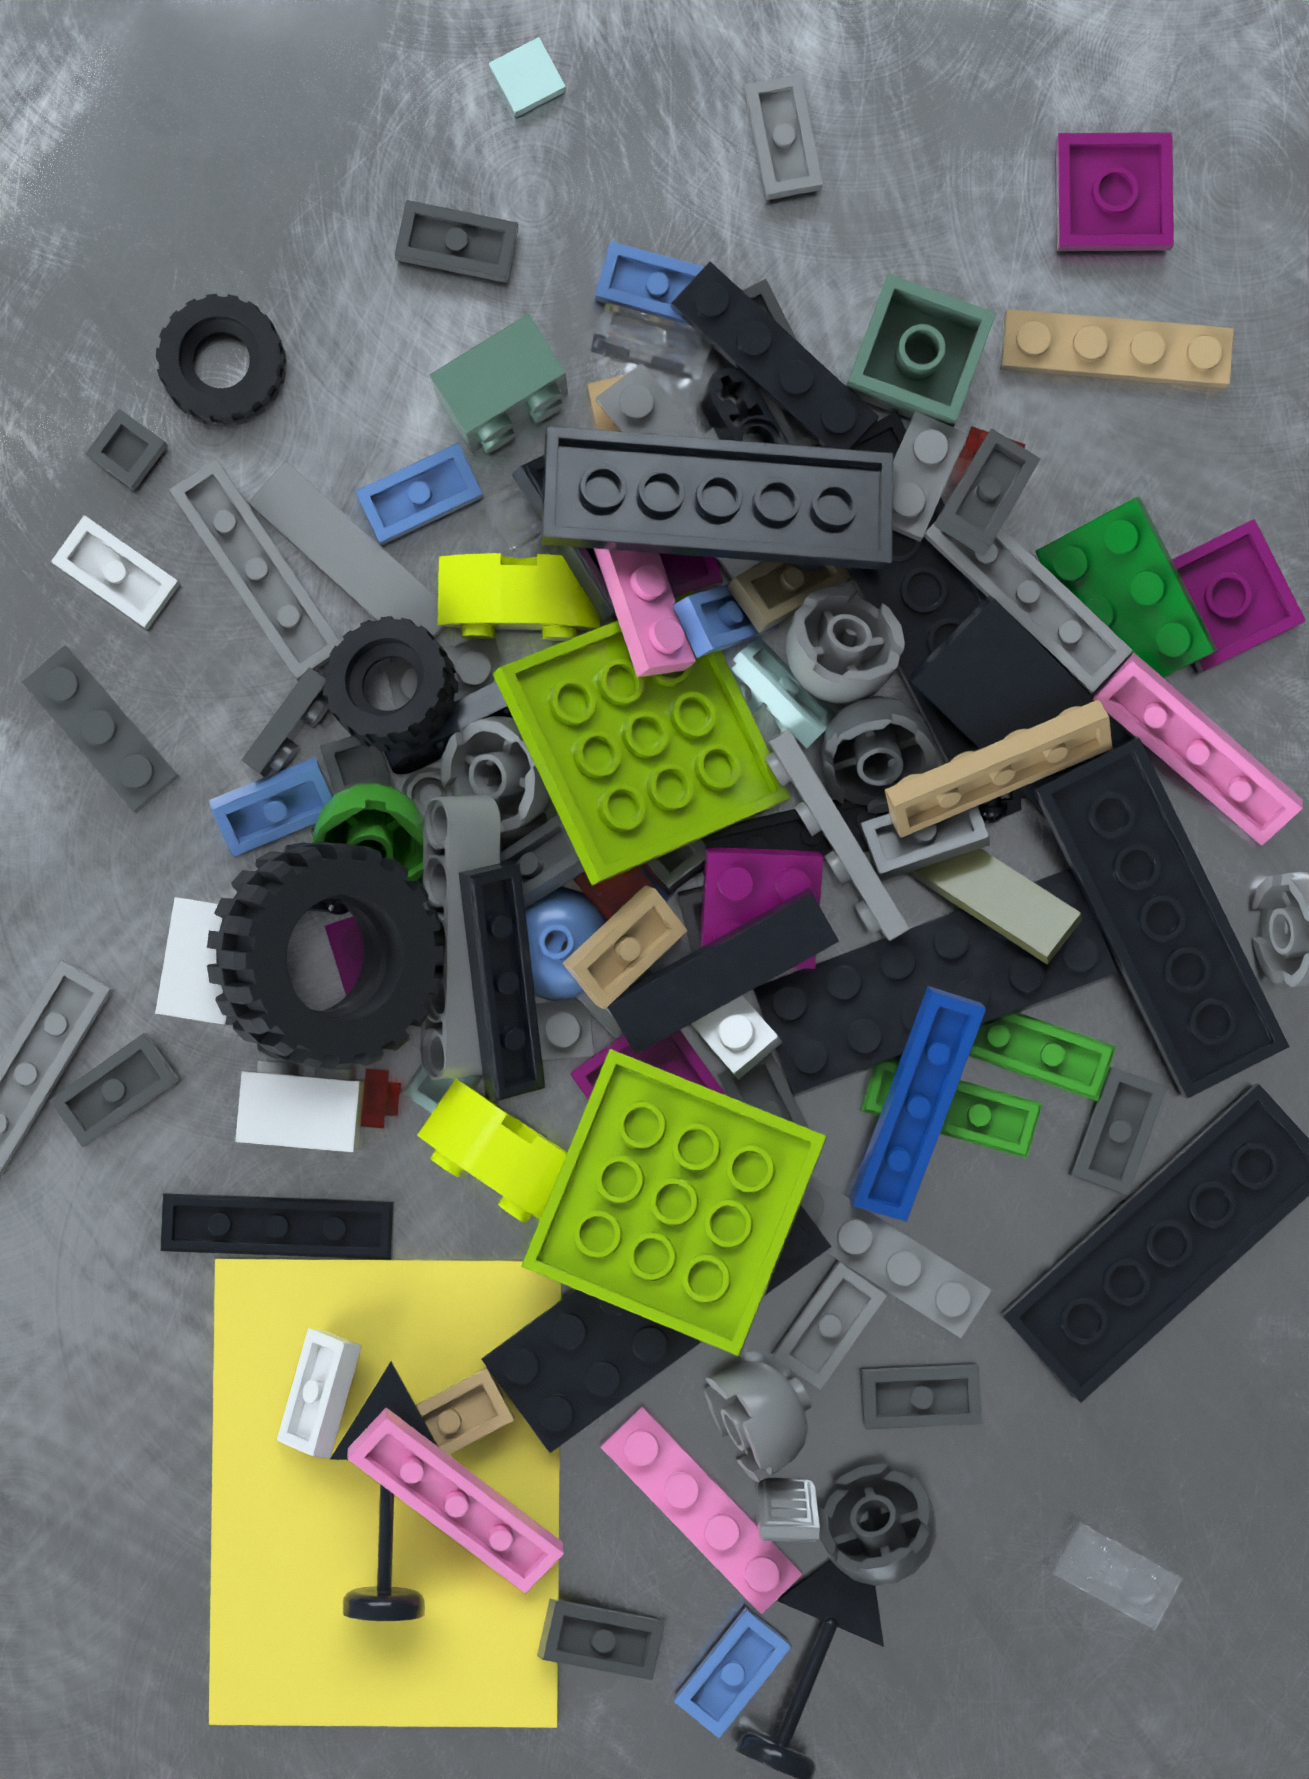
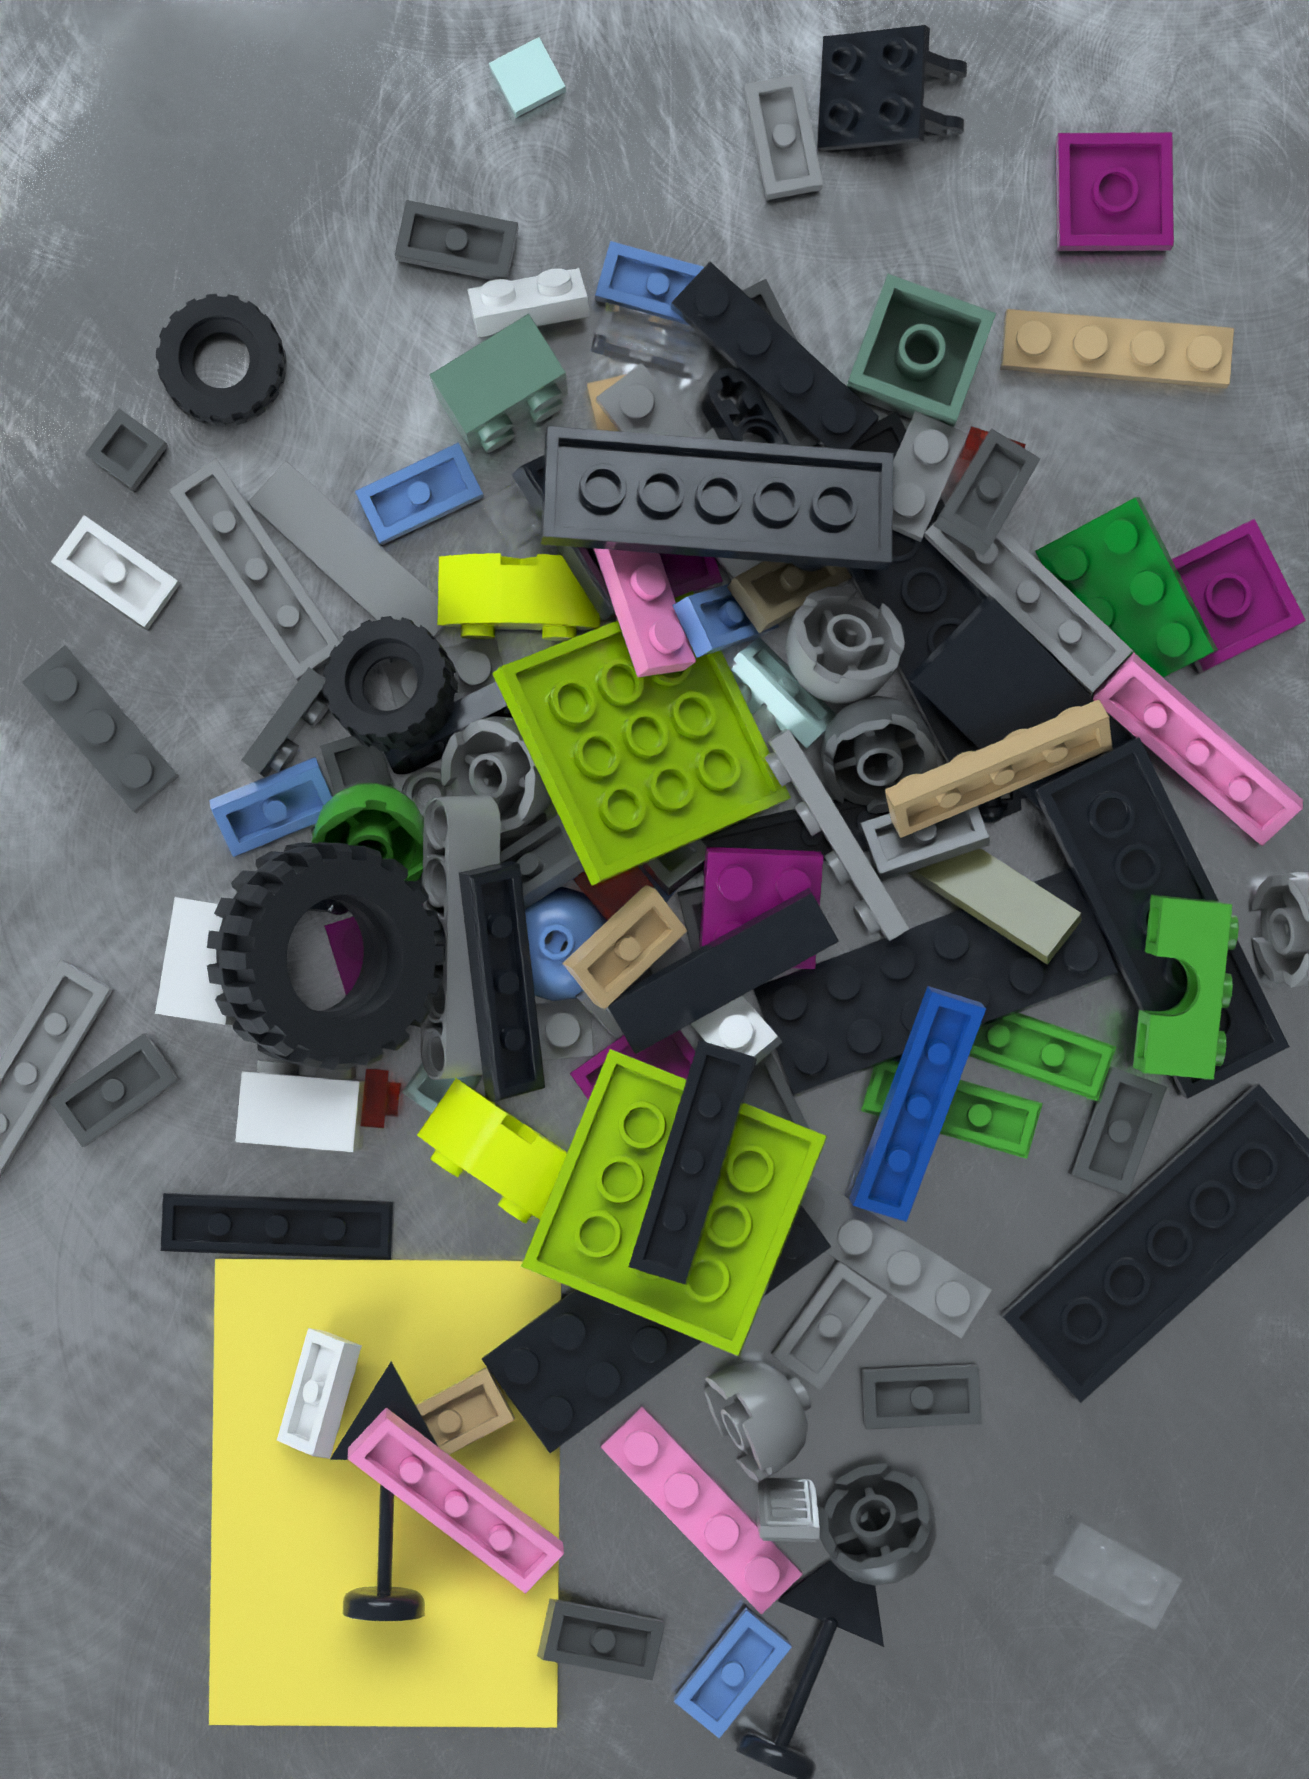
(548, 299): none -> white plate
(692, 1162): none -> black plate
(877, 89): none -> black plate
(1188, 1036): none -> bright green arch

